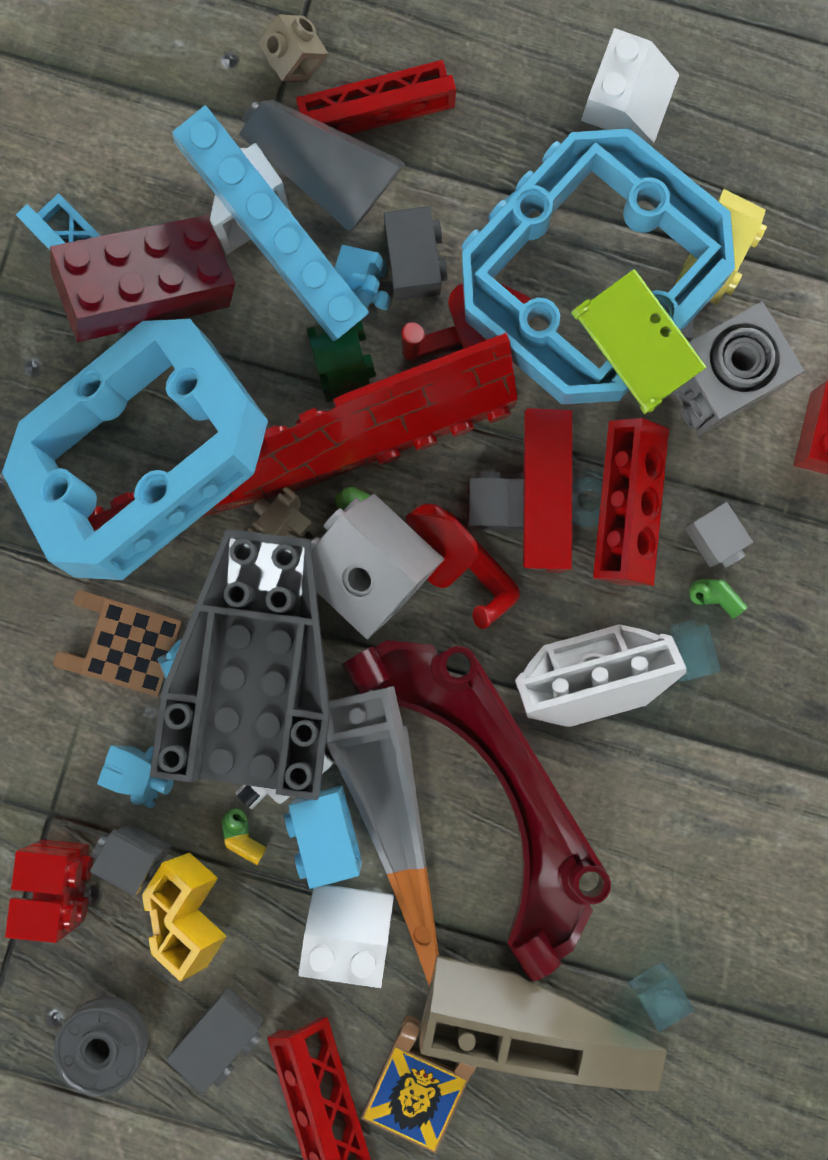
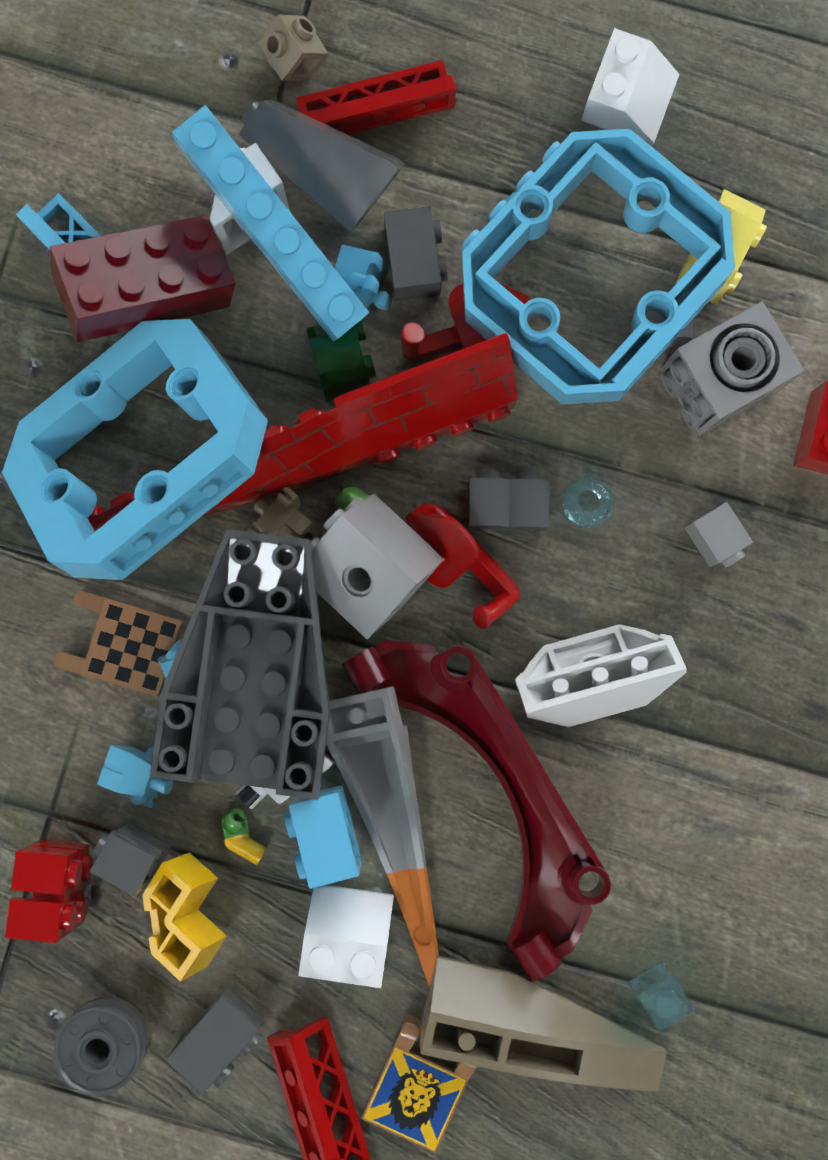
(547, 490): red panel -> none
(631, 502): red brick -> none
(638, 345): lime door -> none
(695, 649): clear light blue brick -> none
(717, 592): bright green arm -> none

